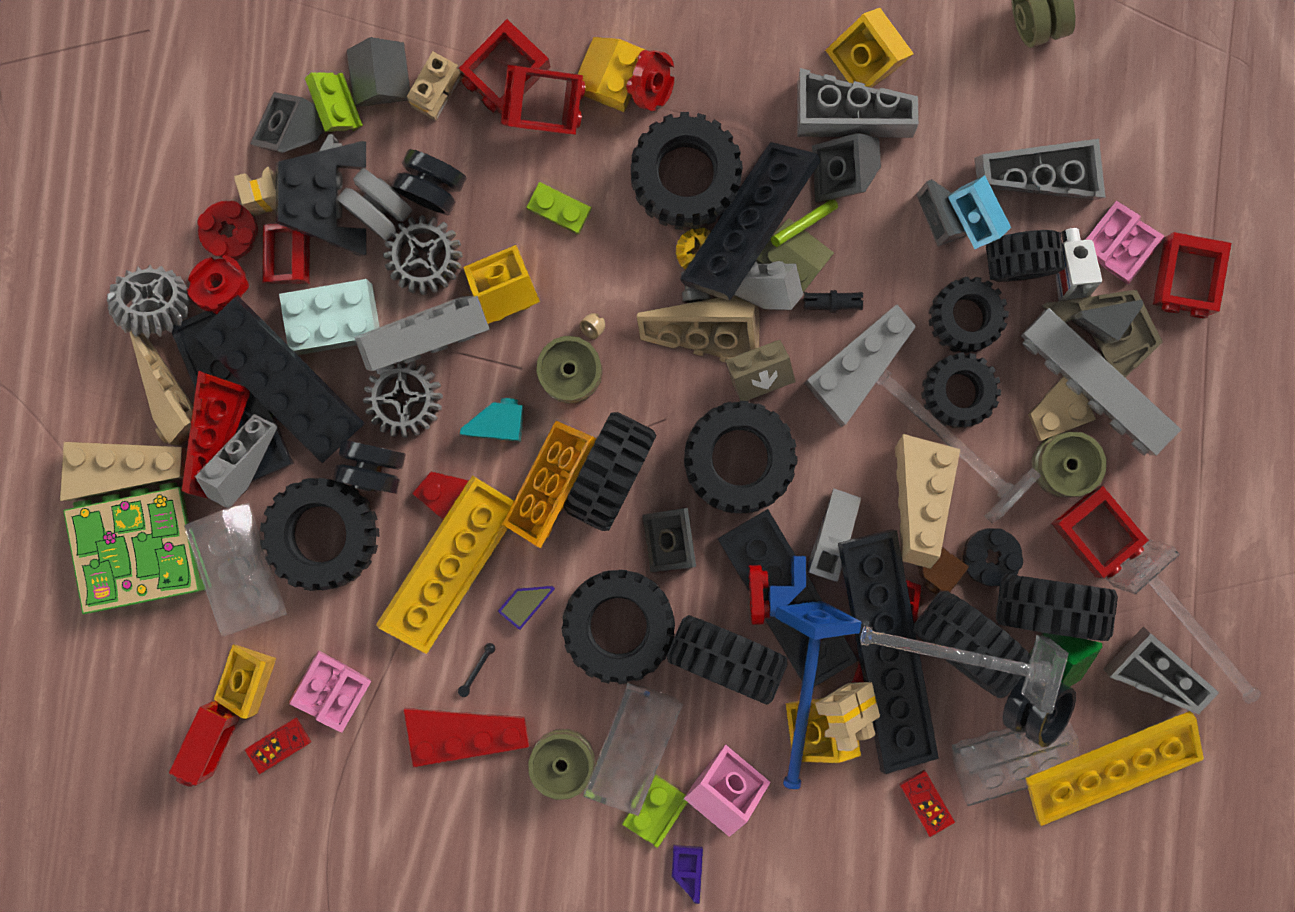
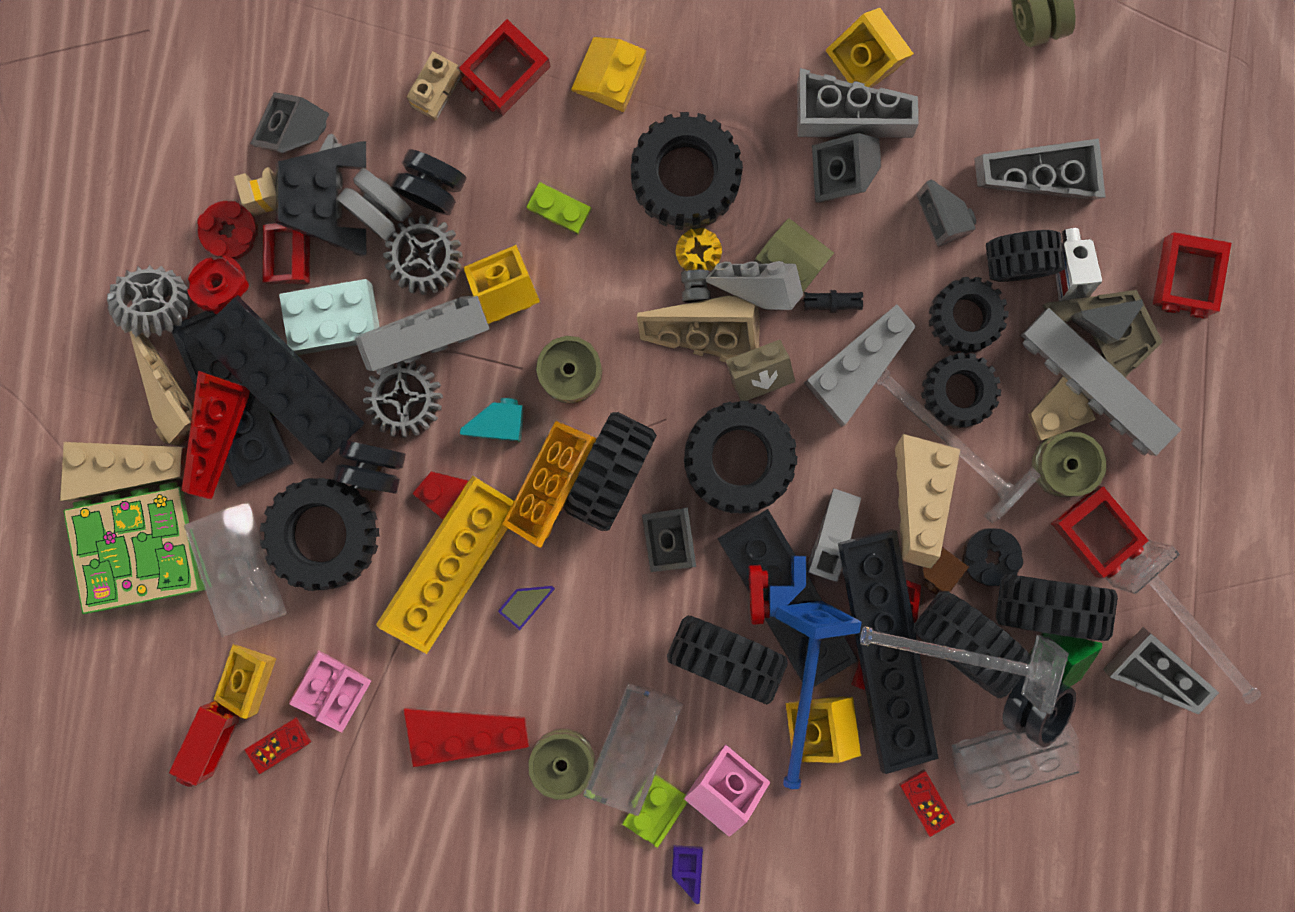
(236, 463): light grey slope -> none
(333, 101): lime plate -> none
(378, 72): dark grey slope -> none
(464, 690): black hinge -> none
(514, 97): red window -> none
(592, 325): tan hinge -> none
(611, 666): black tyre -> none
(651, 80): red plate -> none
(750, 220): black plate -> none
(804, 222): lime bar -> none
(850, 714): tan hips -> none
(979, 212): medium azure brick -> none
(1115, 768): yellow plate -> none
(1124, 242): bright pink slope -> none

